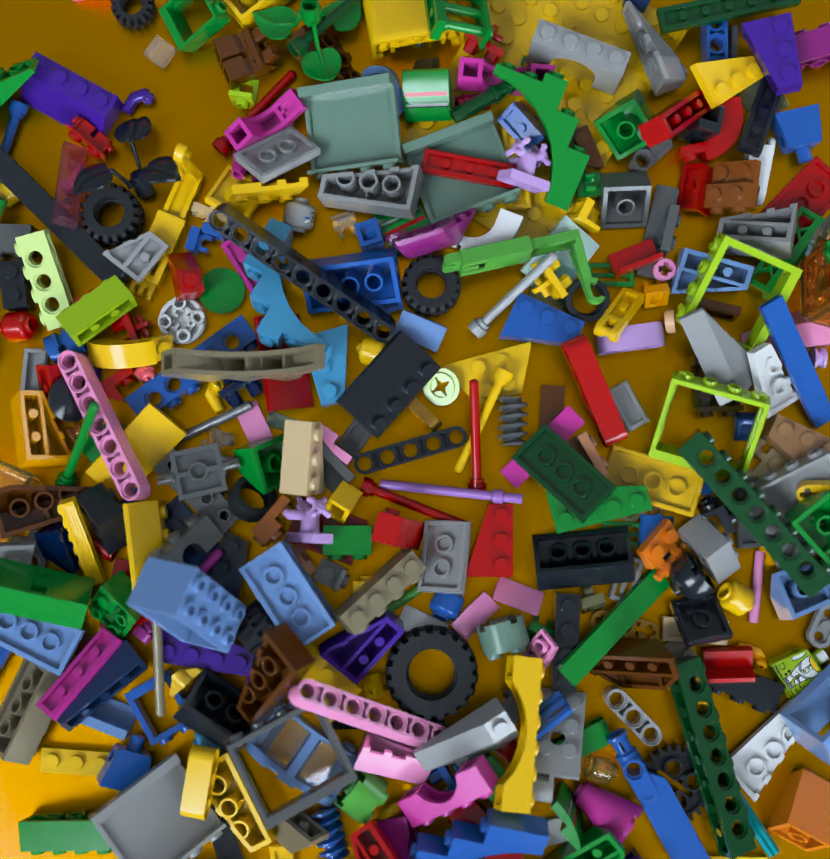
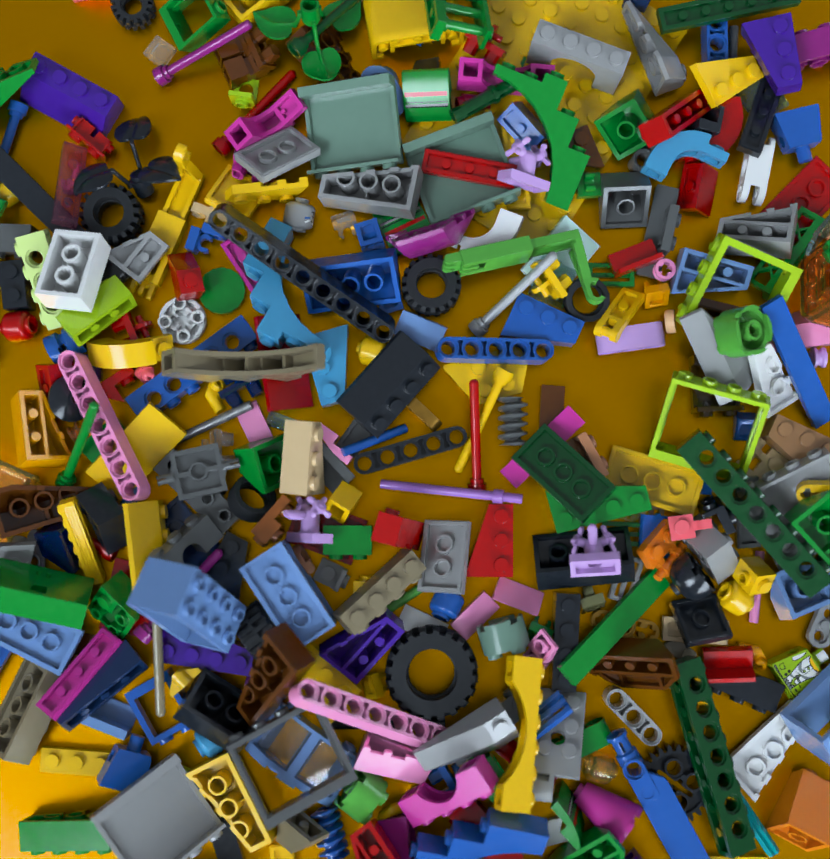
(32, 357): light grey tile -> none
(73, 270): none -> white brick
(135, 98): dark purple arm -> none
(164, 73): none -> magenta piece
(199, 782): yellow beam -> none
(370, 488): red piece -> none
(371, 441): none -> blue bar
(441, 397): yellowish green gear -> none
(505, 348): none -> blue beam
(585, 215): yellow panel -> none
(594, 390): red beam -> none
(594, 559): none -> lavender piece
(628, 406): light grey tile -> none
(683, 144): none -> dark azure arch
(684, 527): none -> coral plate
(733, 187): dark orange plate -> none
(742, 331): none -> bright green brick
(754, 575): none -> yellow brick

